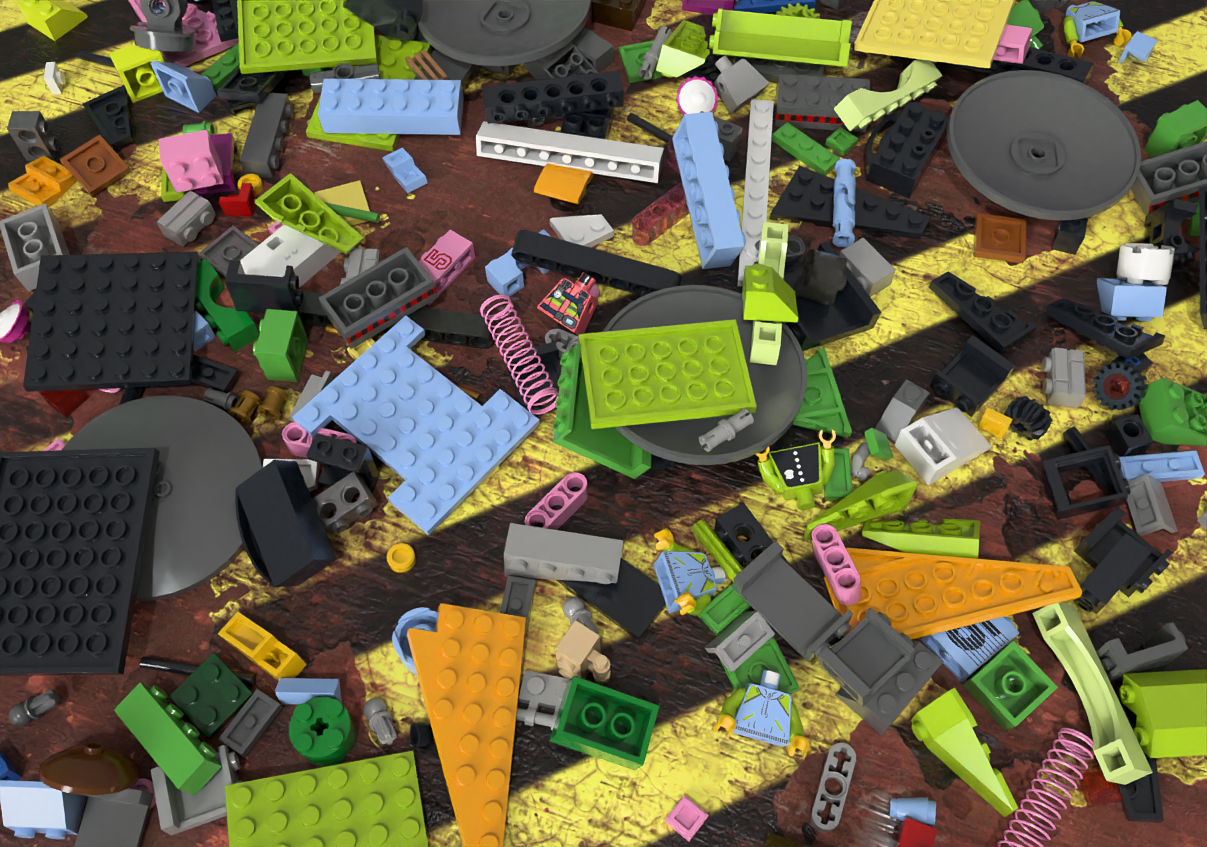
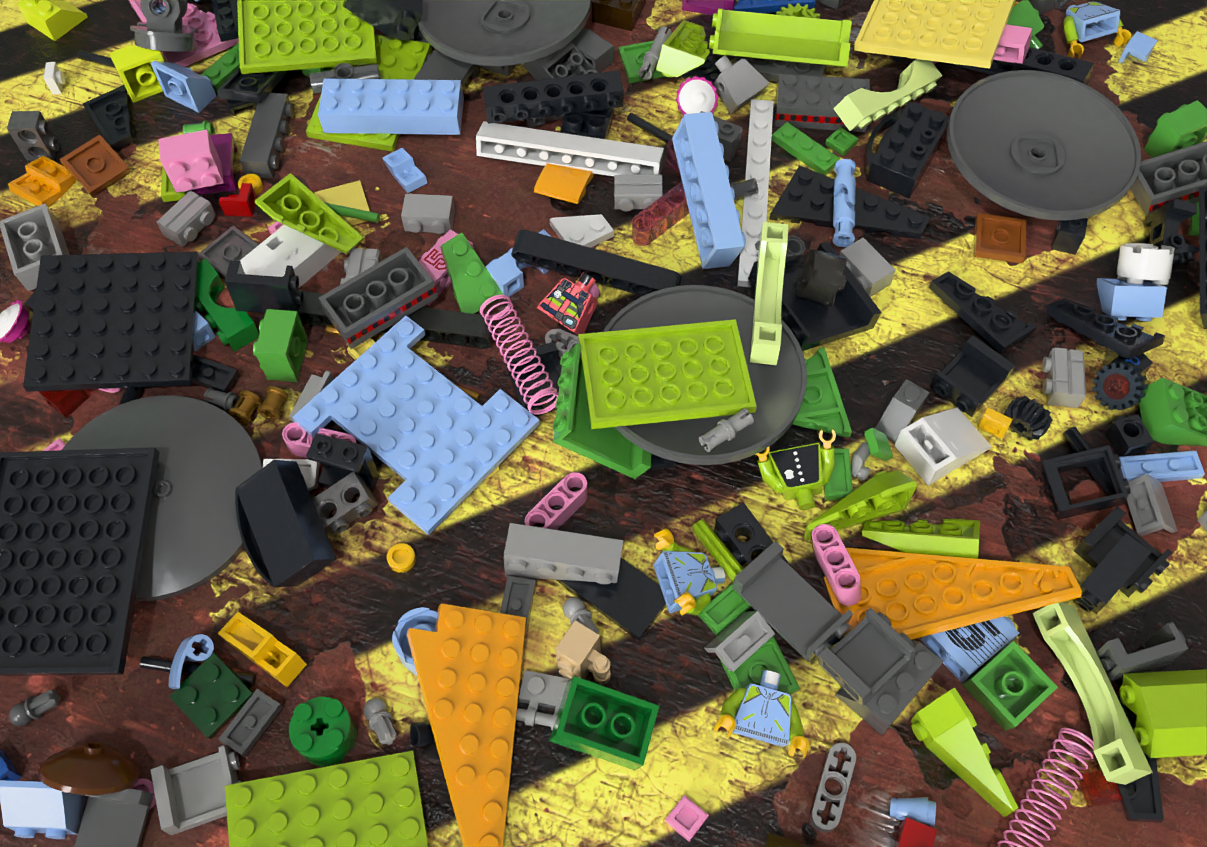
(168, 738): bright green brick -> none
(185, 652): none -> light blue panel
(303, 689): light blue slope -> none
(428, 213): none -> light grey brick
(432, 64): medium nougat tile -> none
(468, 275): none -> bright green wing
(637, 191): none -> light grey brick
(745, 188): none -> dark grey axle
(767, 295): lime slope -> none

